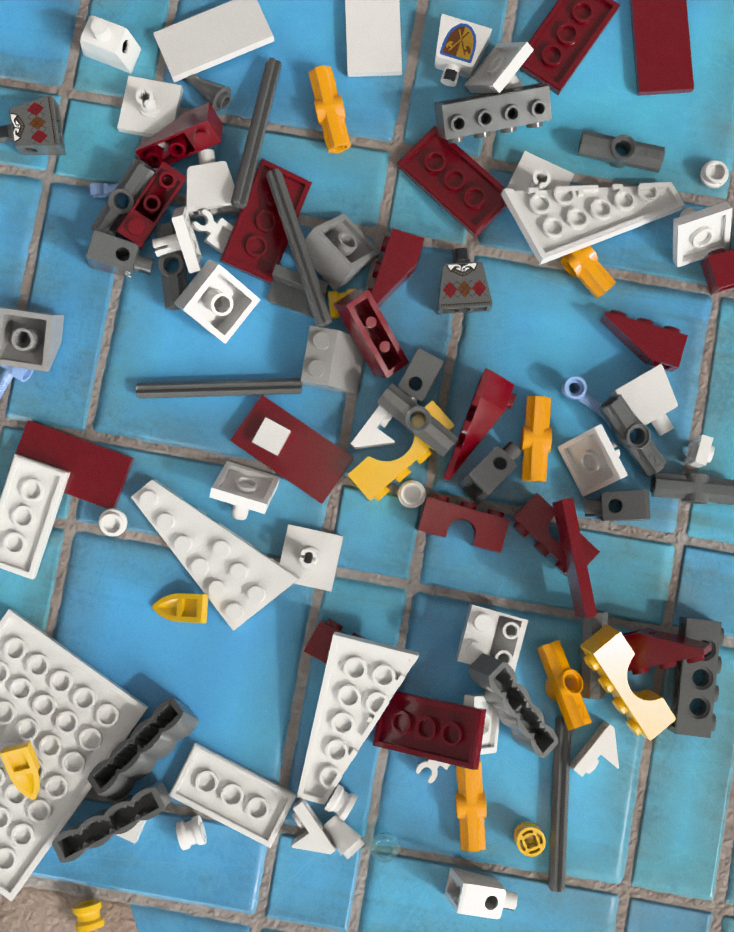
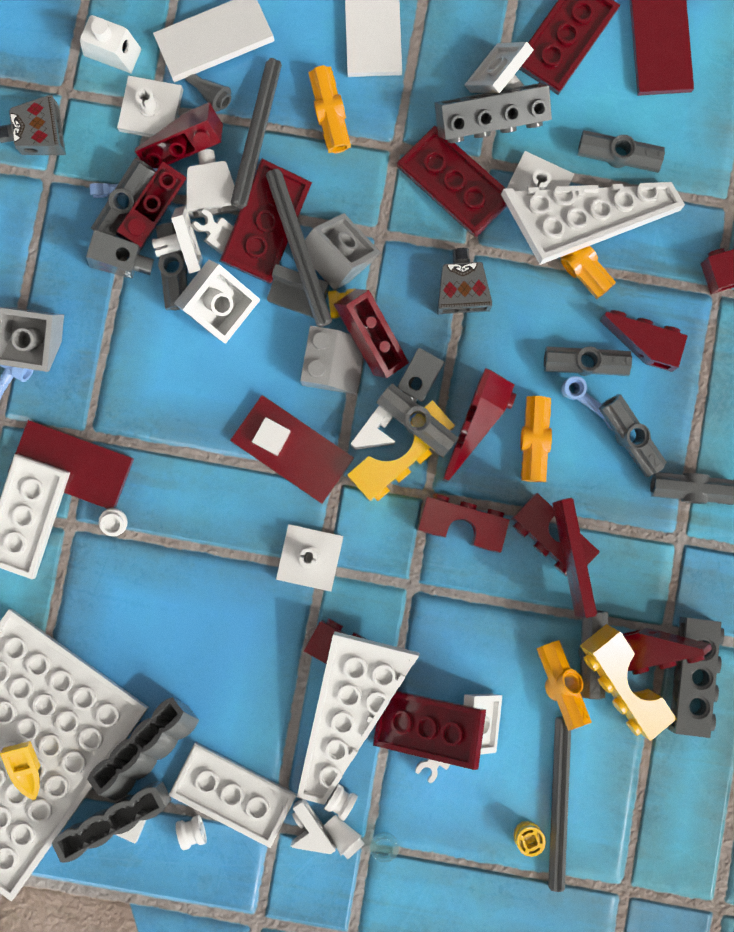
(88, 915): yellow wheel -> none
(183, 607): yellow plate -> none
(219, 388): dark grey axle -> none
(220, 561): white wing -> none
(244, 489): white tile -> none
(398, 263): dark red slope -> none
(411, 494): white plate -> none
(459, 48): torso -> none
(471, 808): light orange piece -> none
(478, 894): white torso -> none
(485, 476): dark grey torso -> none
(491, 634): white slope -> none
(513, 705): dark grey brick -> none
(592, 460): white tile -> none
(601, 743): white slope -> none
(605, 361): none -> dark grey piece
(634, 506): dark grey torso -> none
(650, 399): white torso -> none
(700, 233): white tile -> none
(700, 451): white plate -> none
(714, 174): white plate -> none

